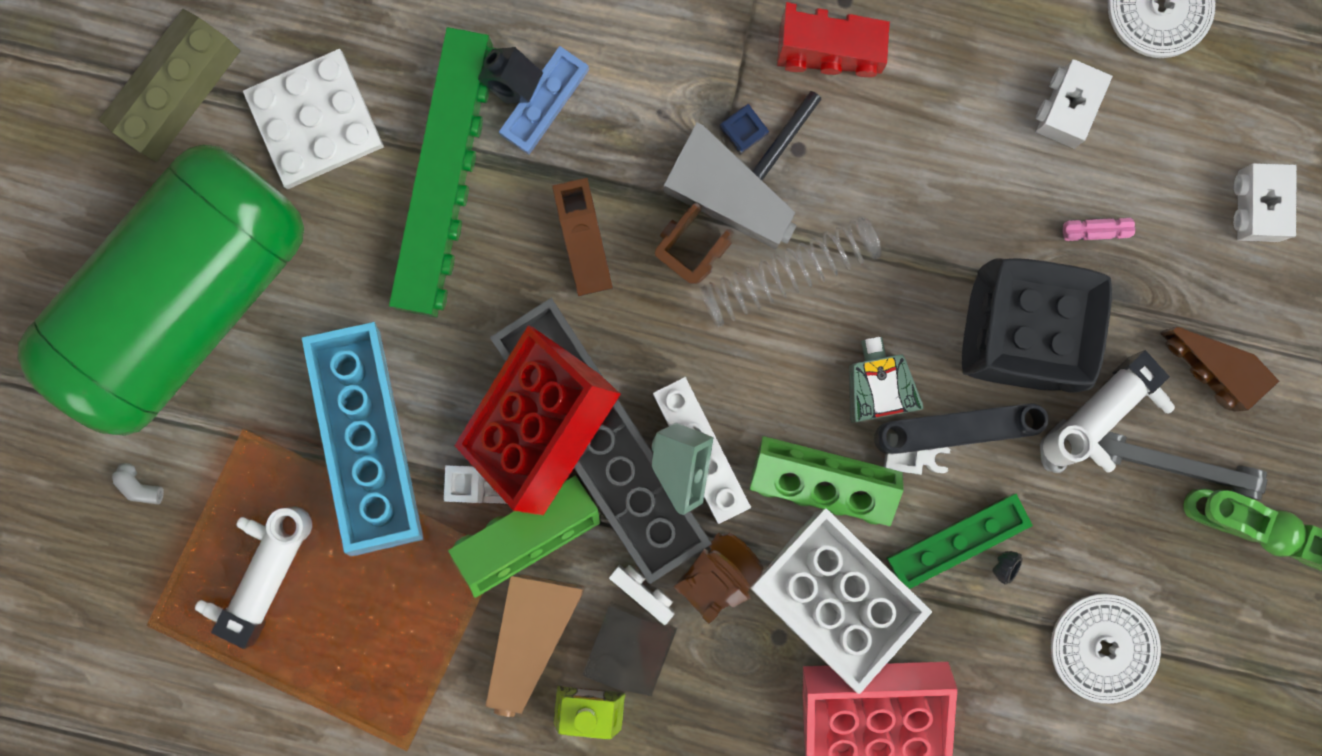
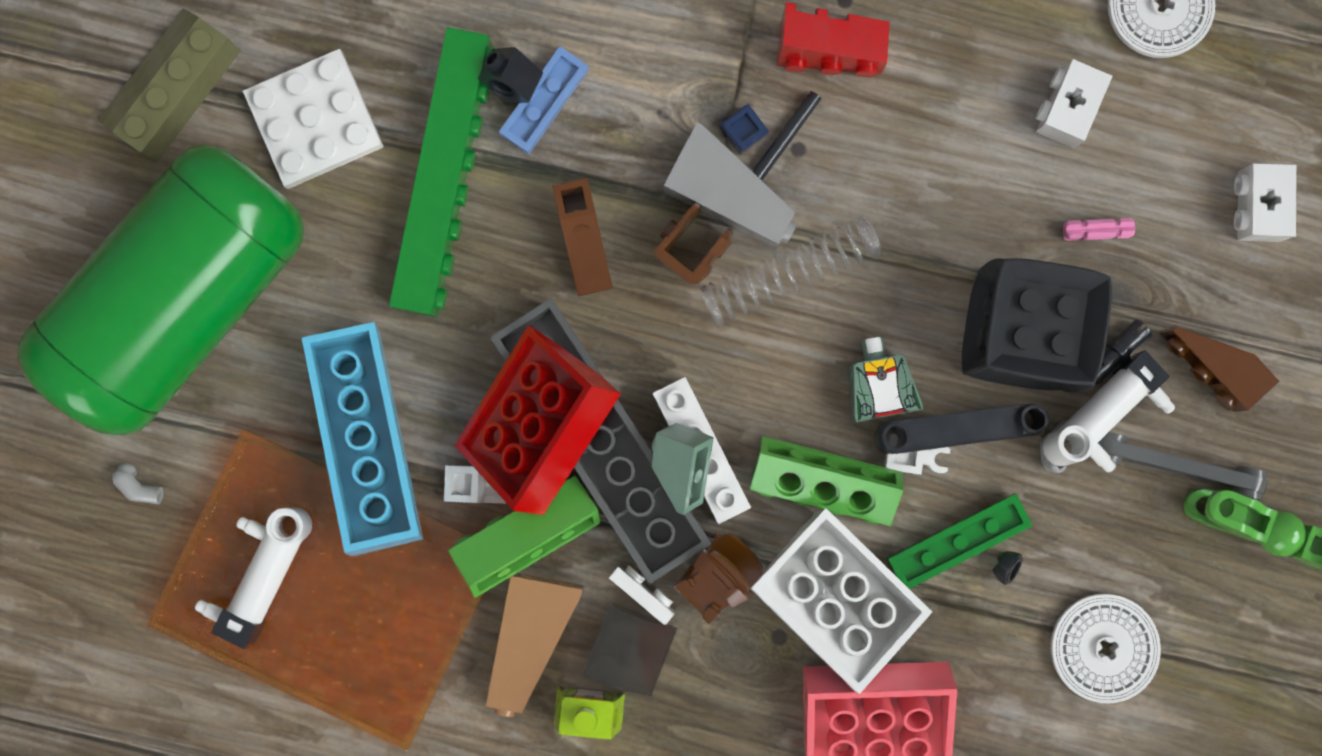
(1119, 350): none -> black pin

